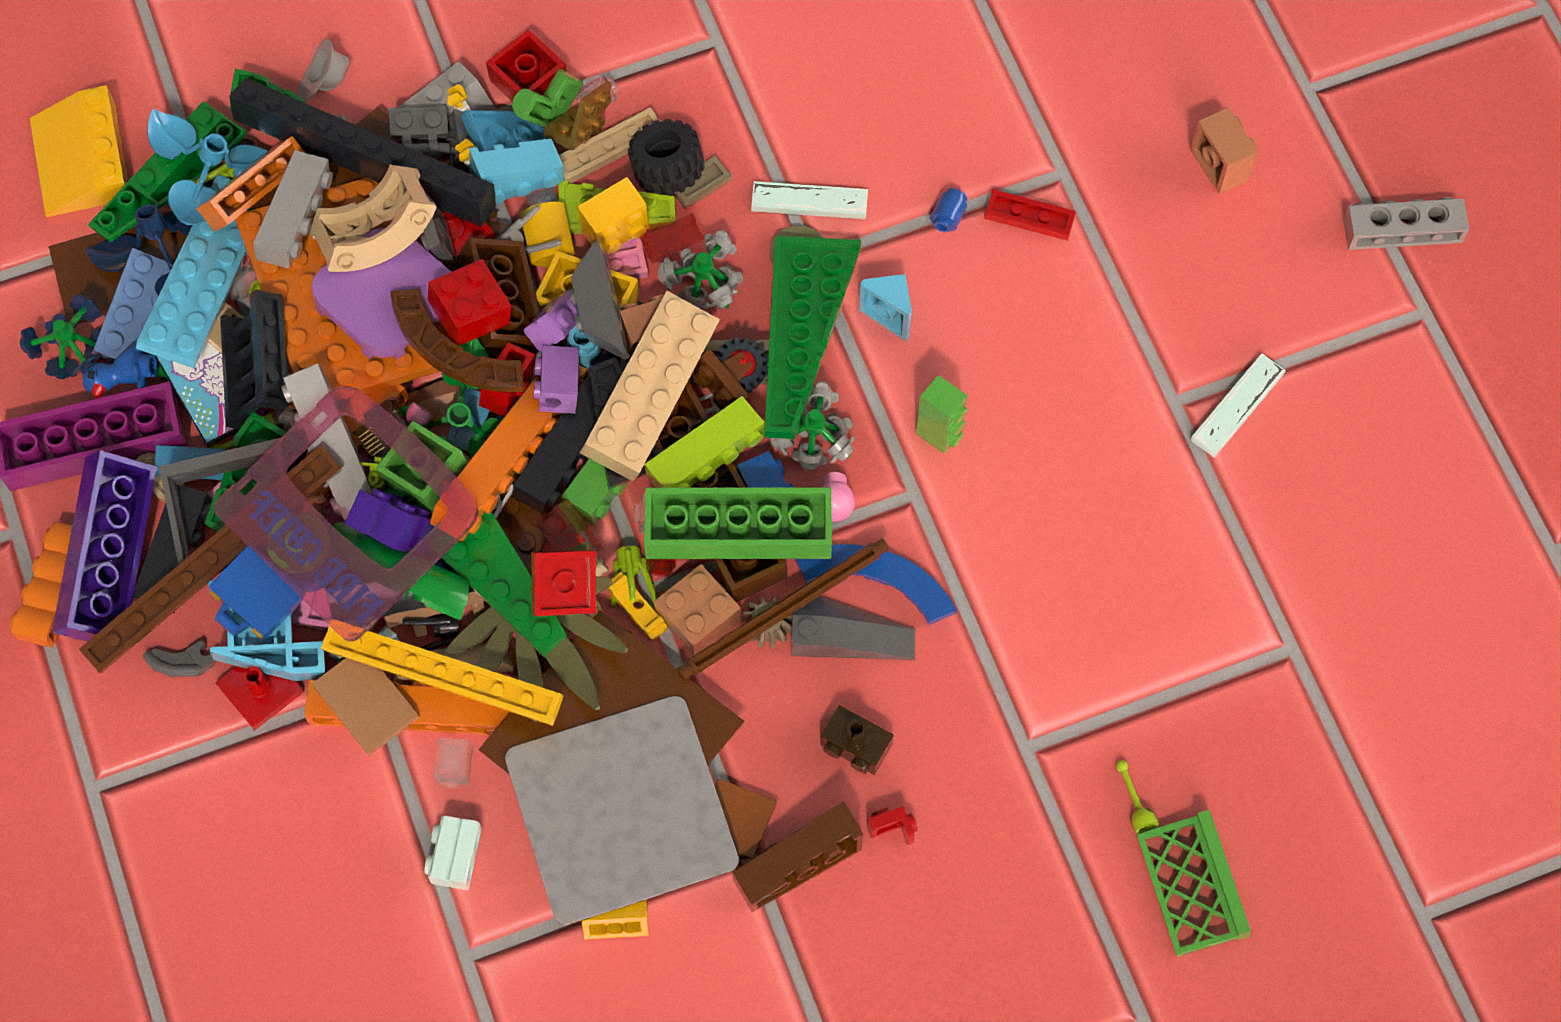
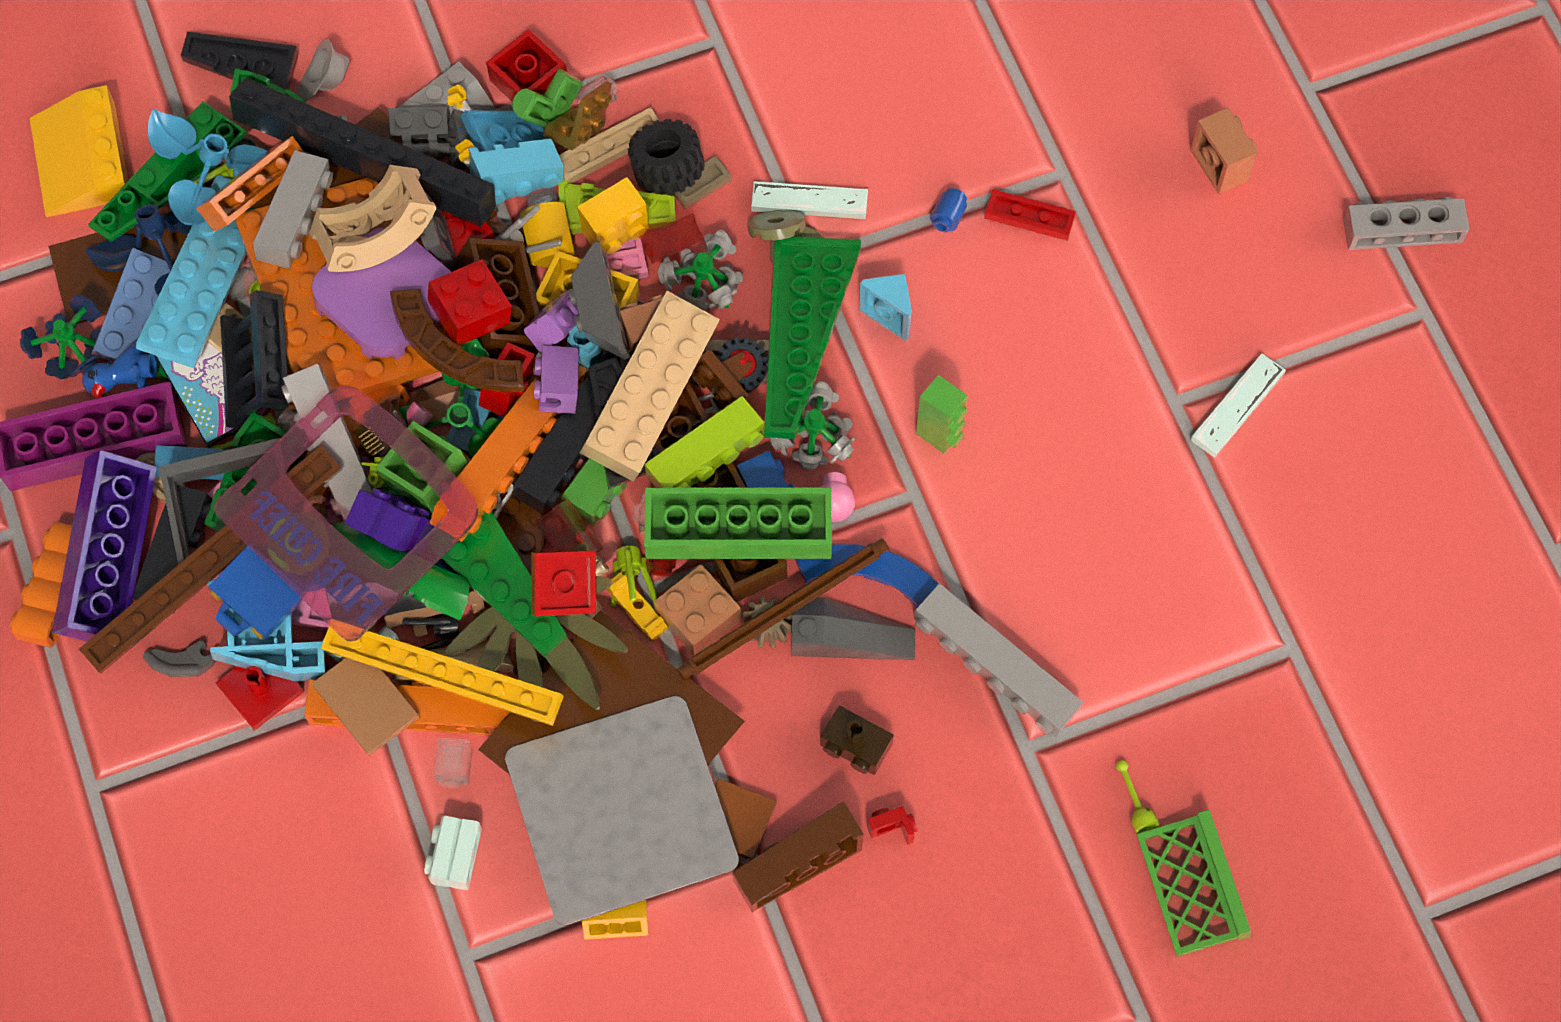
(225, 54): none -> black wing
(776, 224): none -> olive tile
(997, 660): none -> light grey brick

